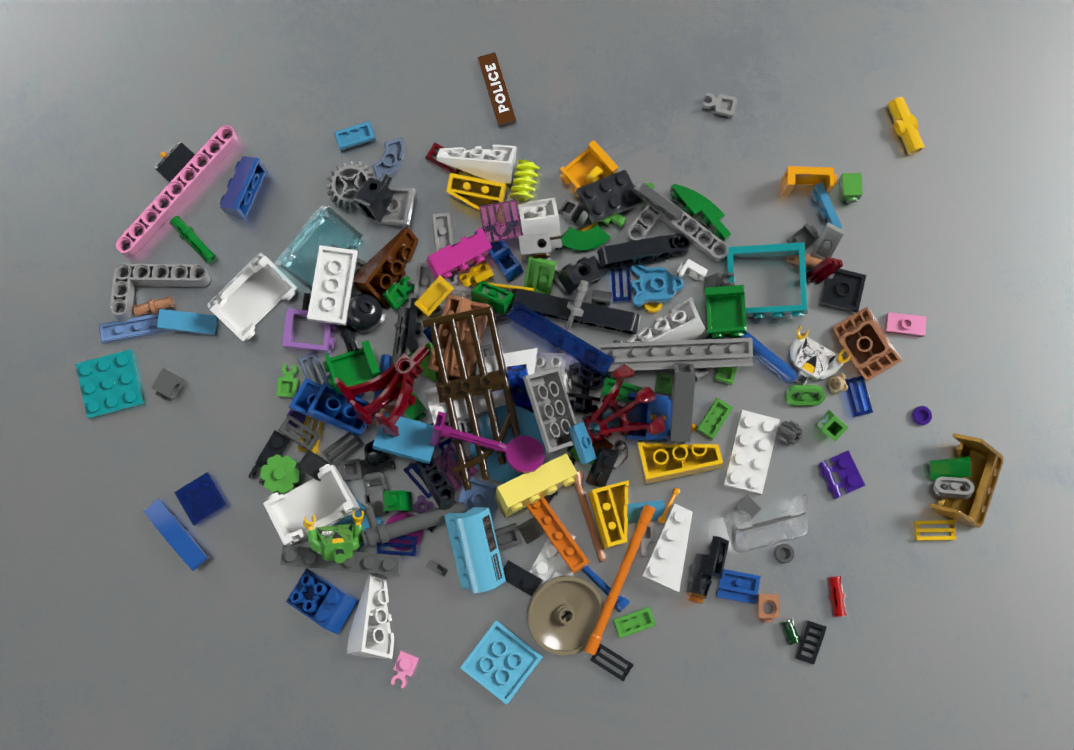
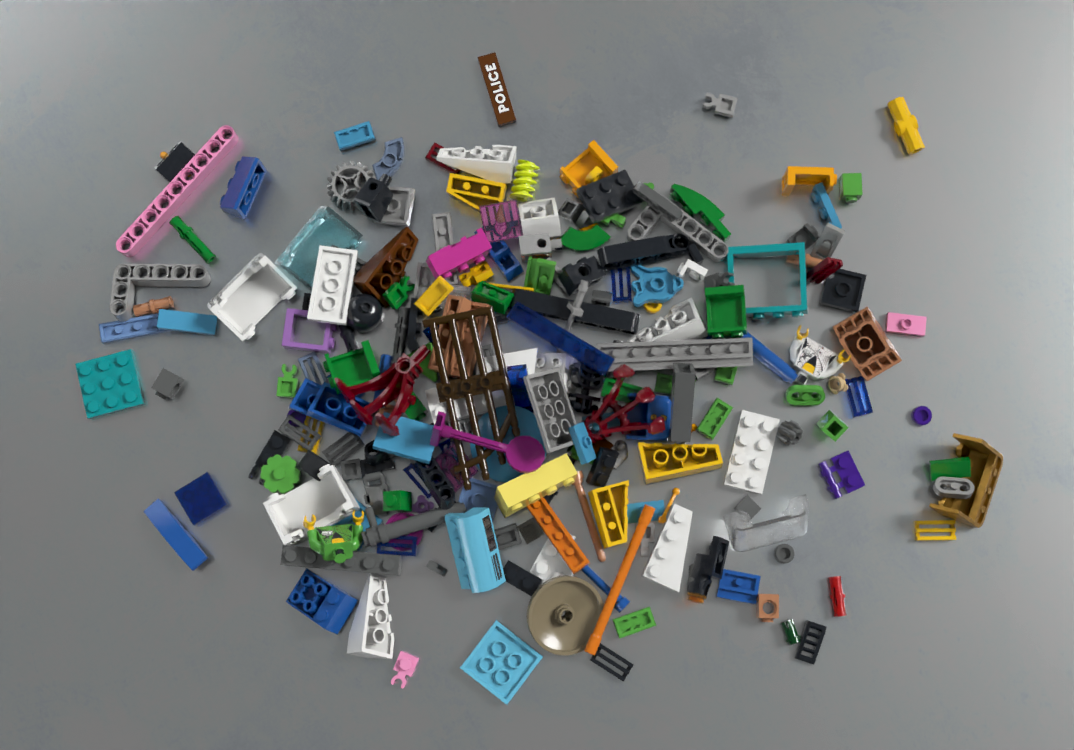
(694, 254): none -> black tile

